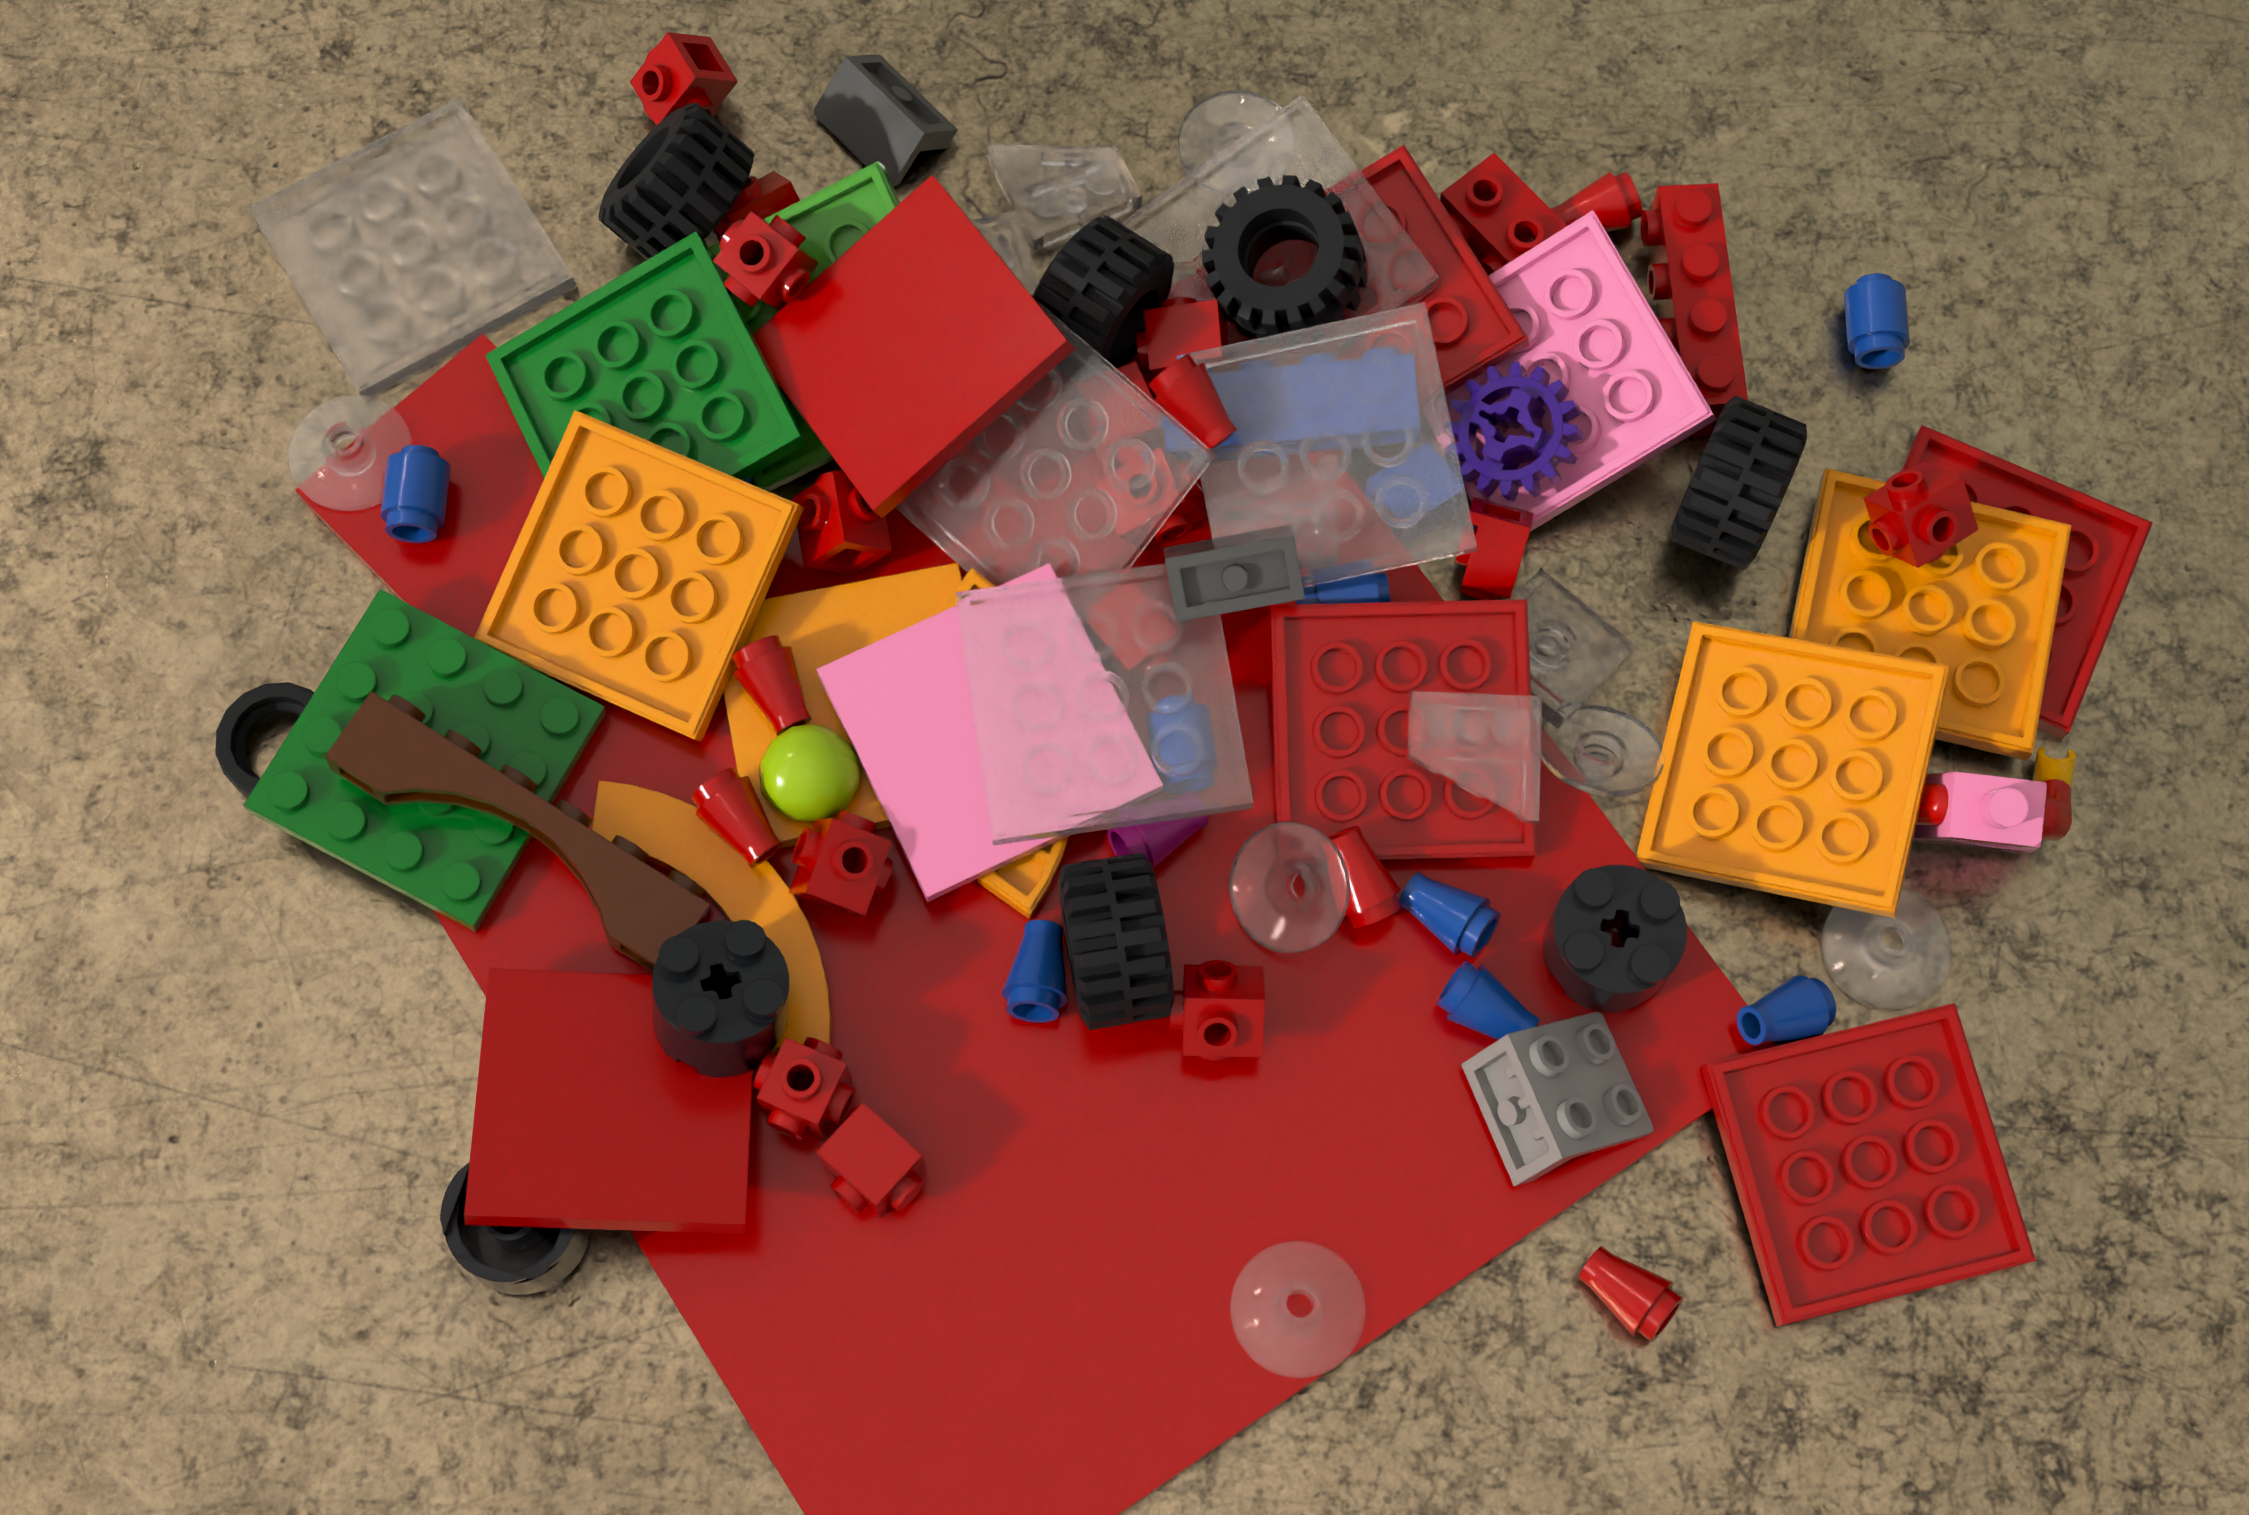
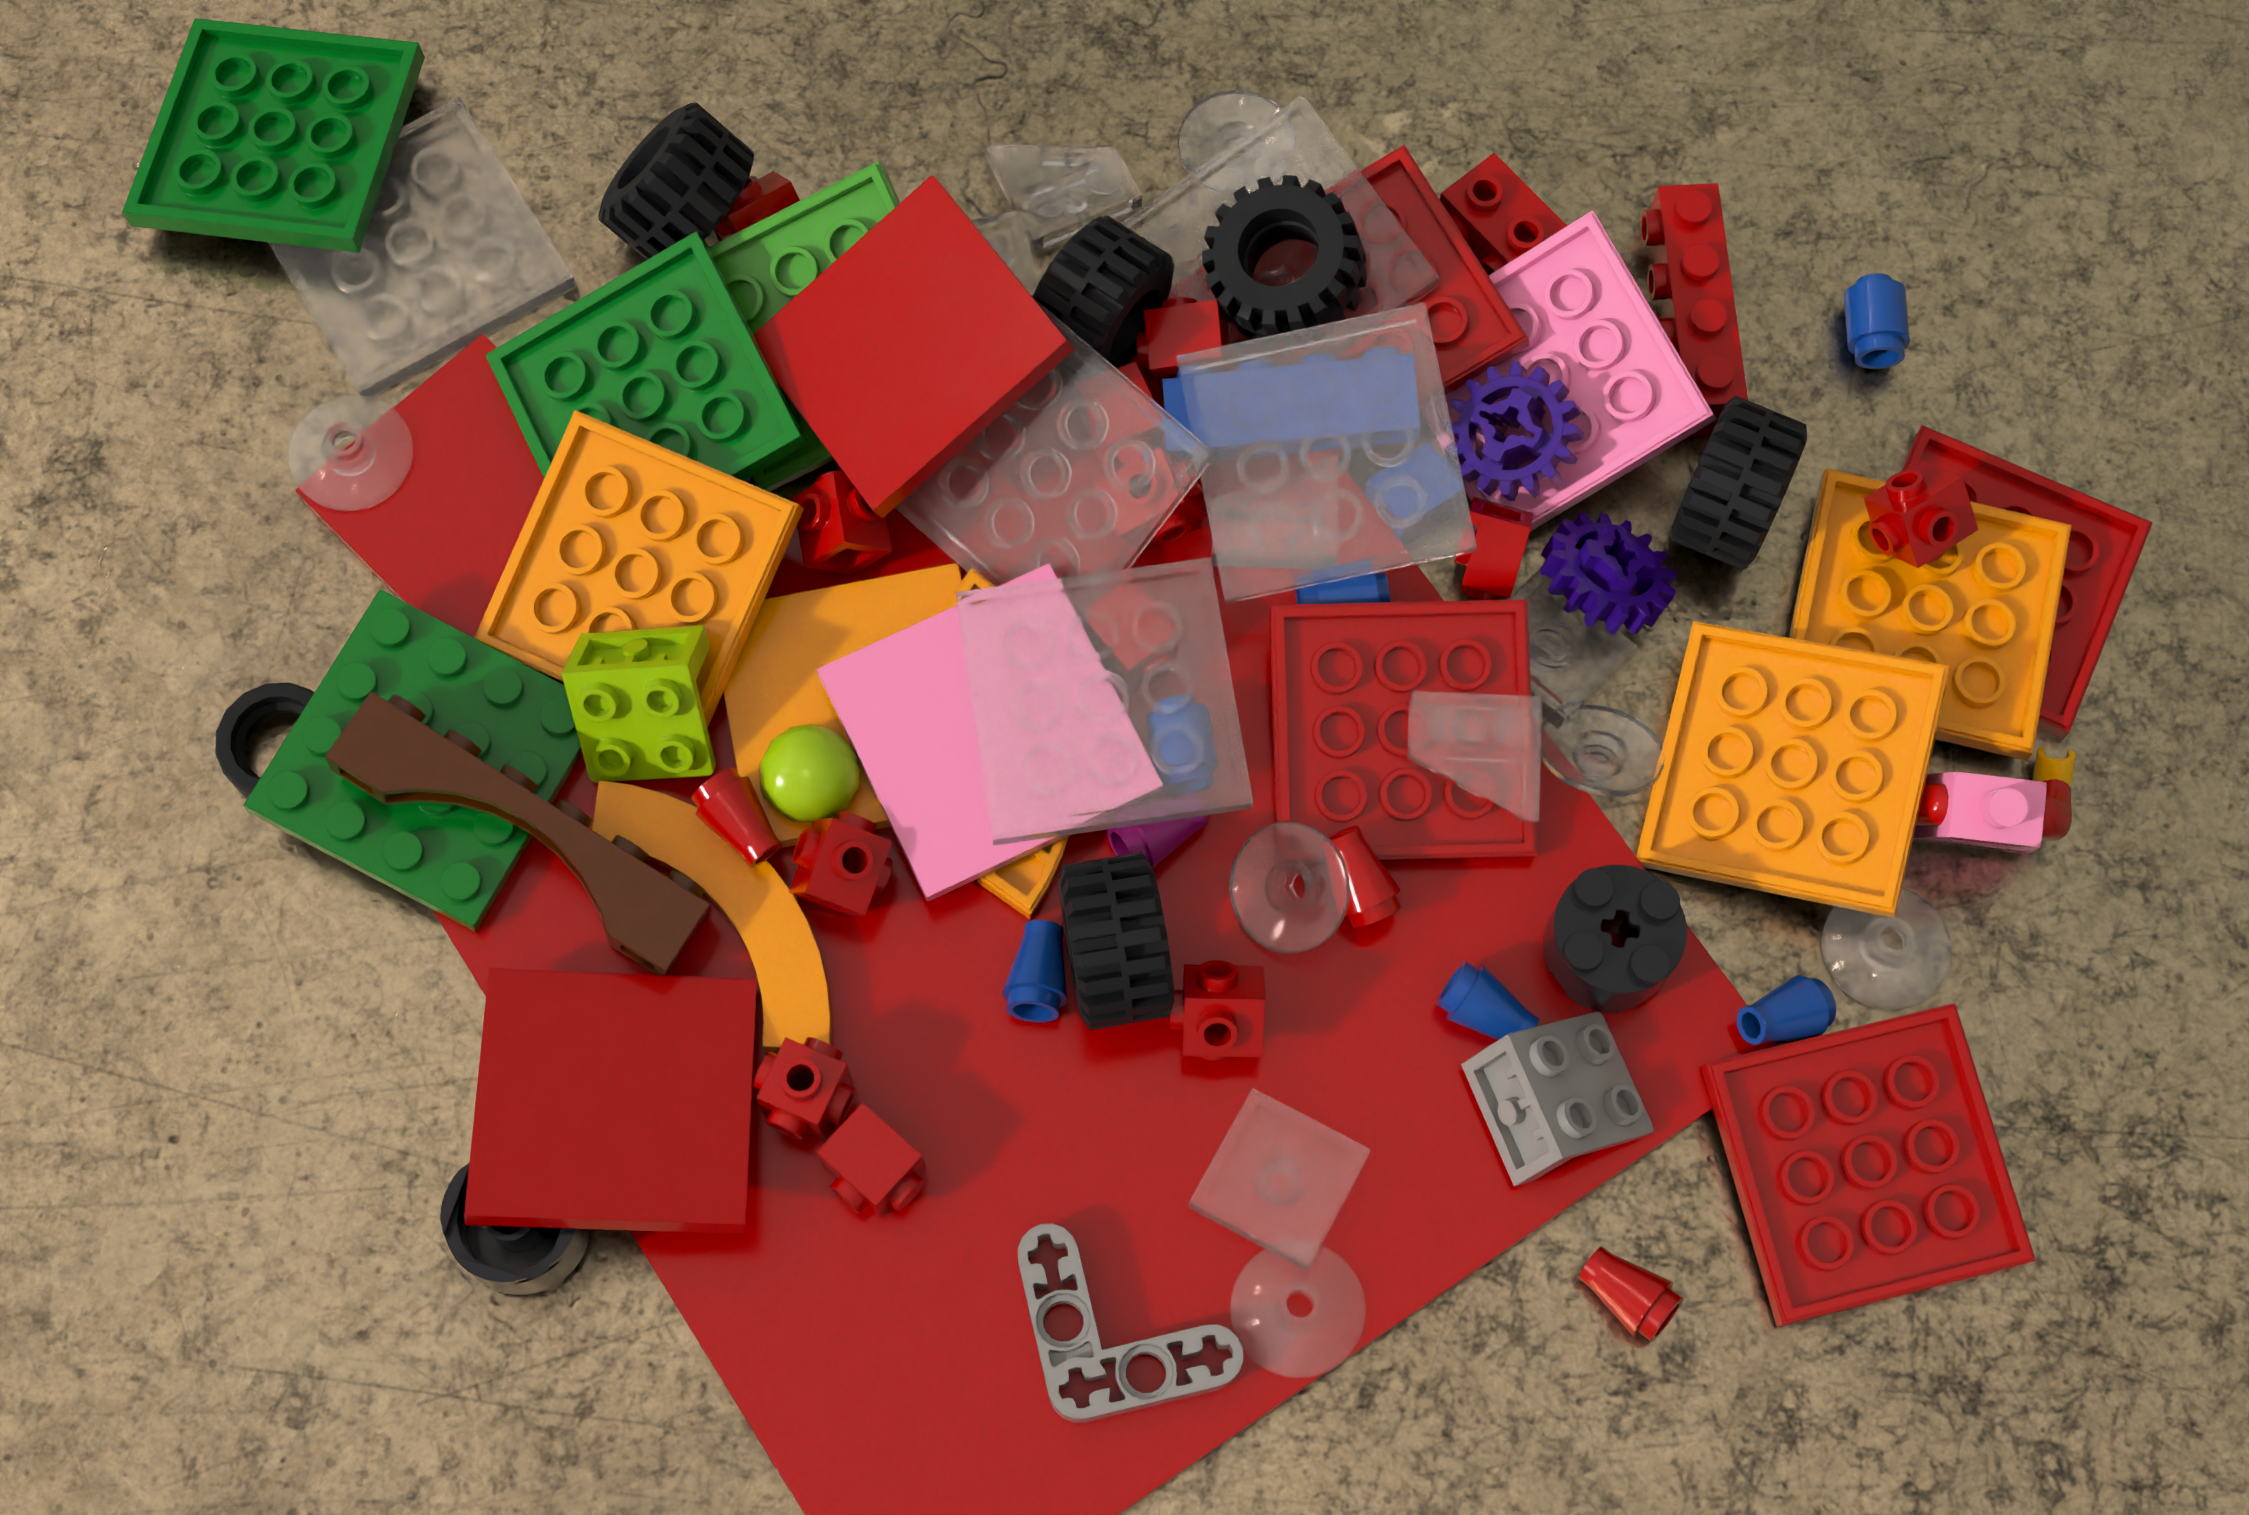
(275, 135): none -> green plate
(415, 494): blue brick -> none
(640, 703): none -> lime bracket
(680, 73): red brick -> none
(720, 997): black brick -> none
(765, 261): red brick -> none
(772, 682): red cone -> none
(881, 115): dark grey panel -> none
(1085, 1351): none -> light grey beam
(1192, 399): red cone -> none
(1234, 573): dark grey panel -> none
(1280, 1179): none -> clear plate
(1452, 914): blue cone -> none
(1608, 573): none -> dark purple gear
(1610, 197): red cone -> none

